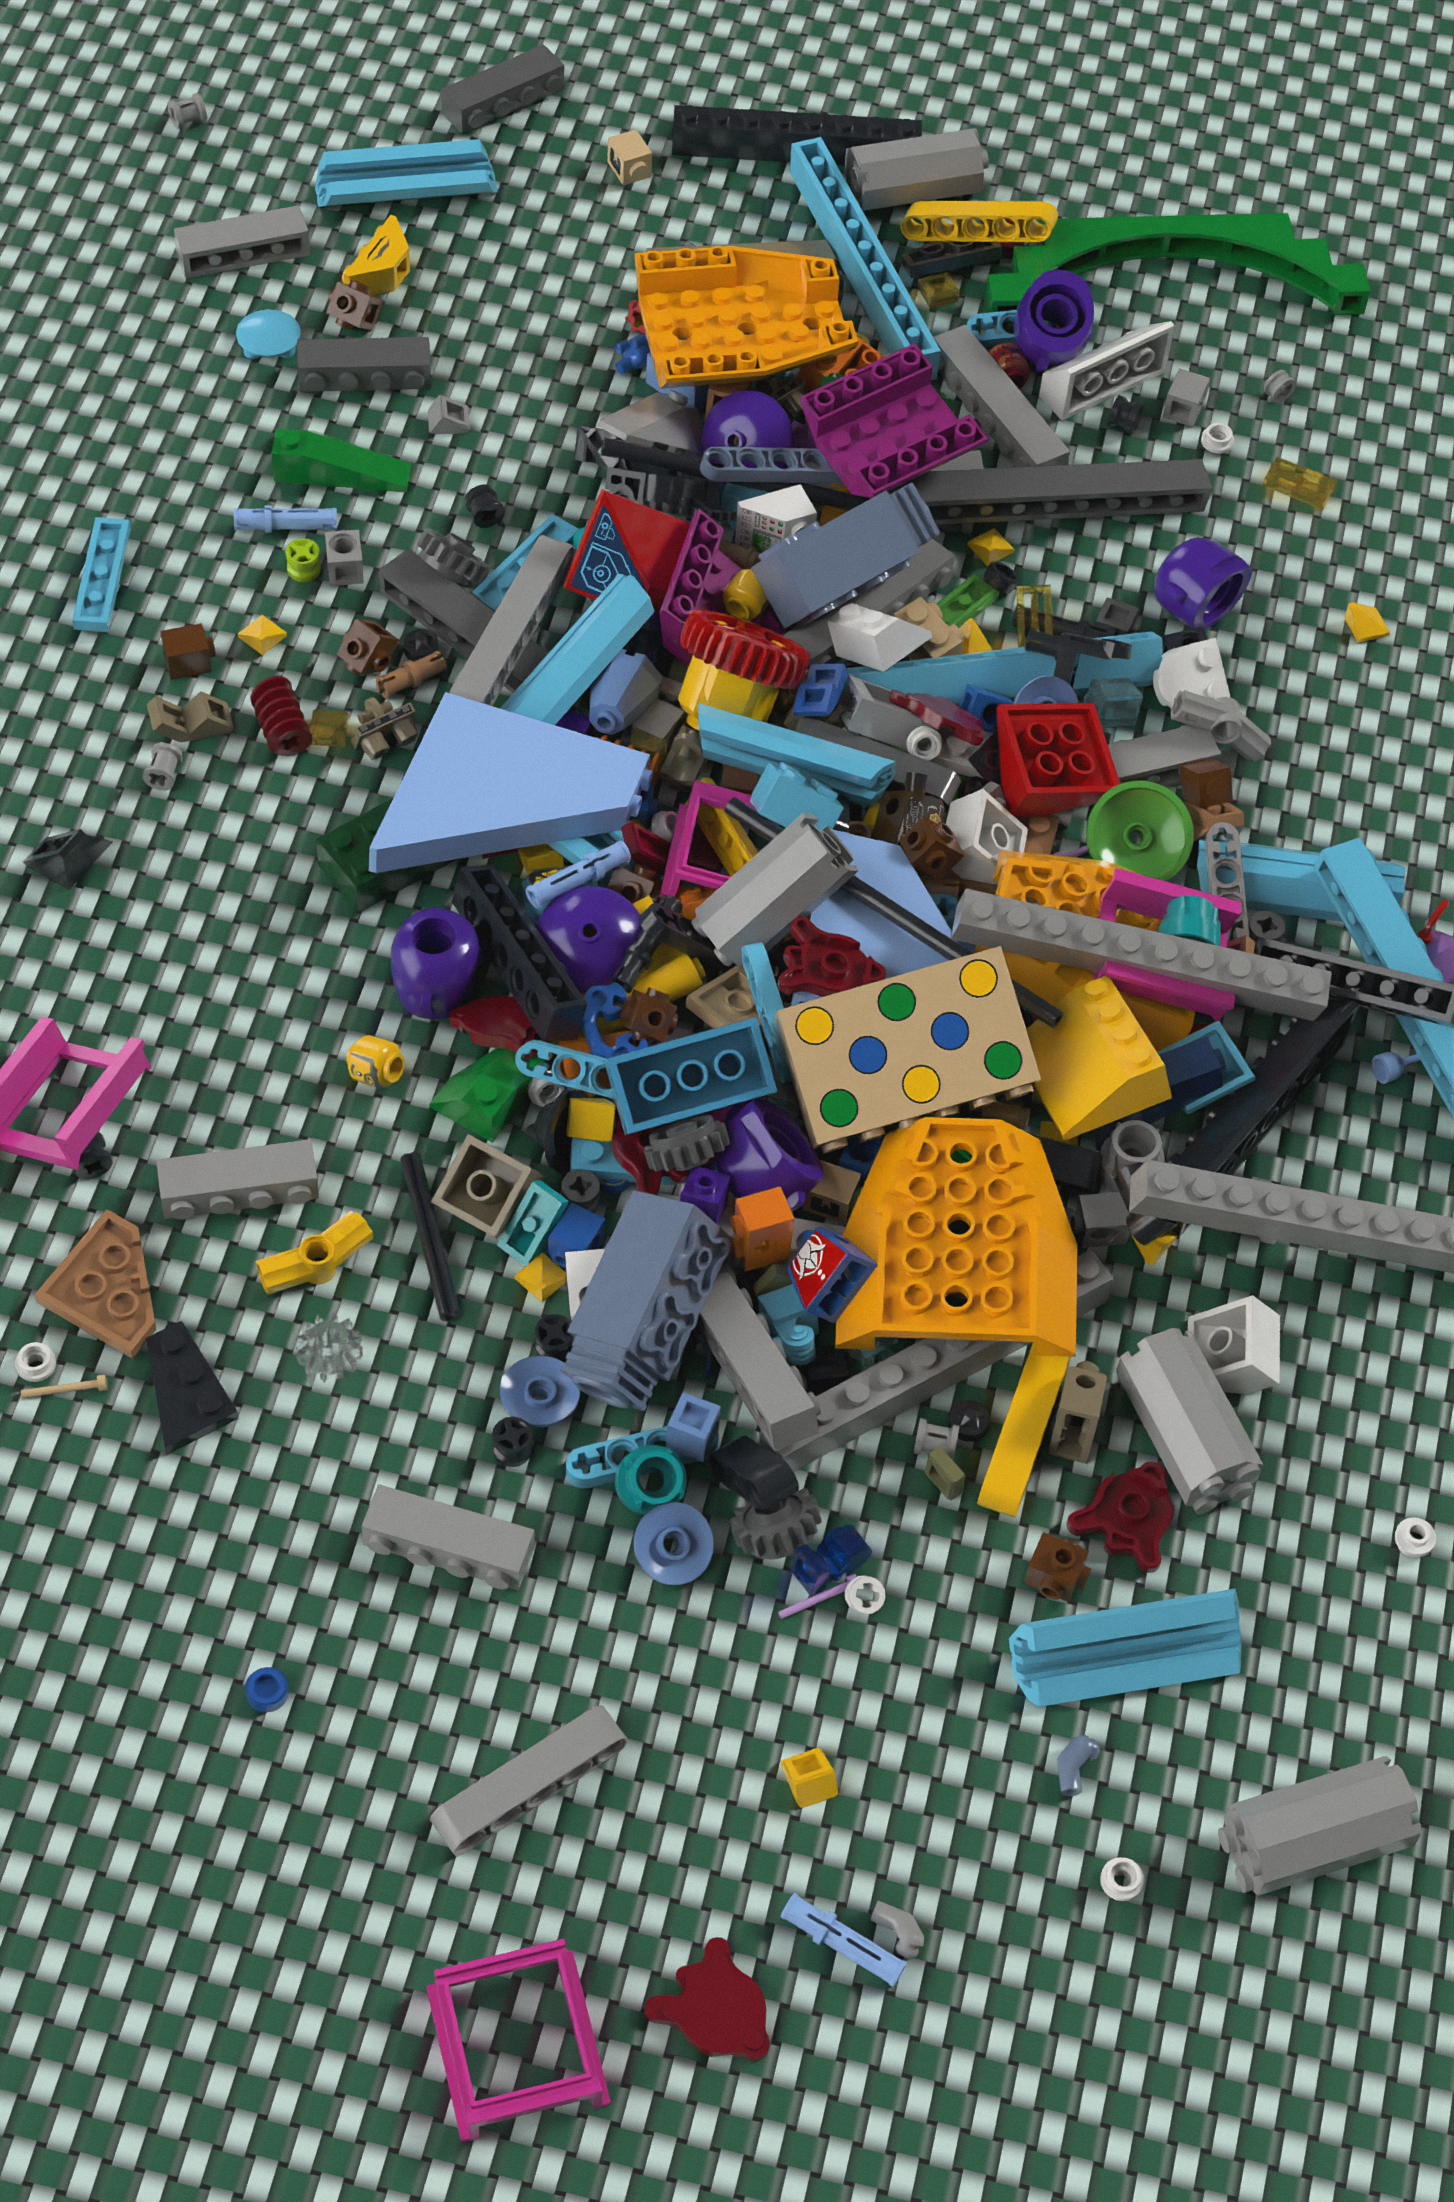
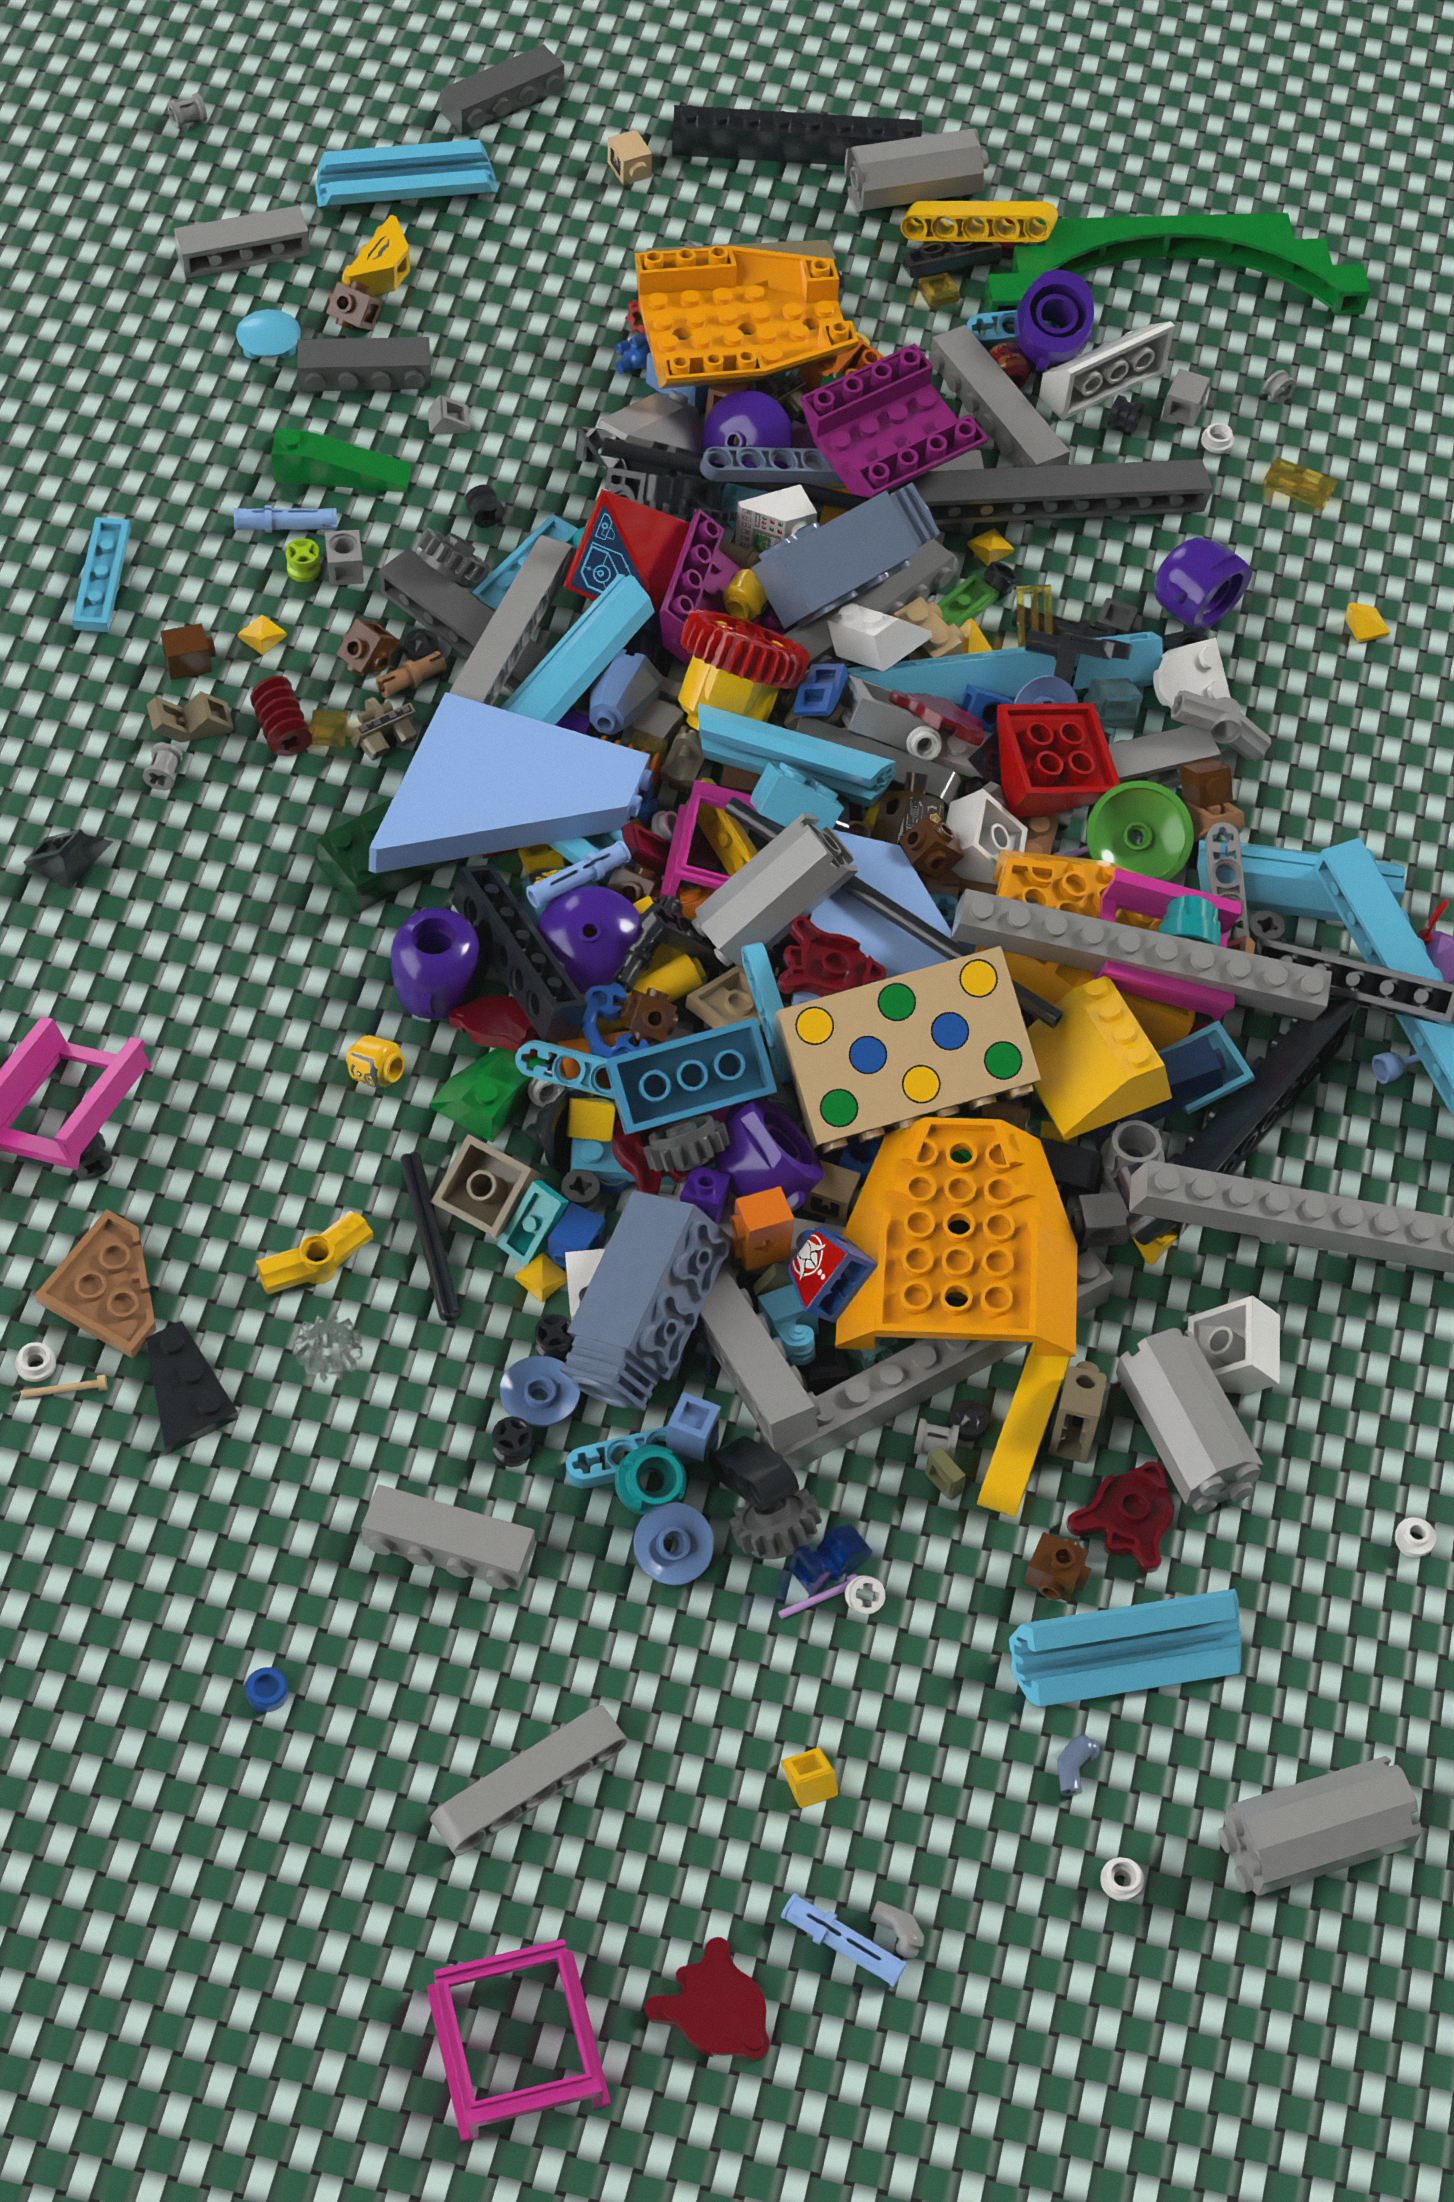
(237, 1179): light grey brick -> none
(859, 251): medium azure brick -> none

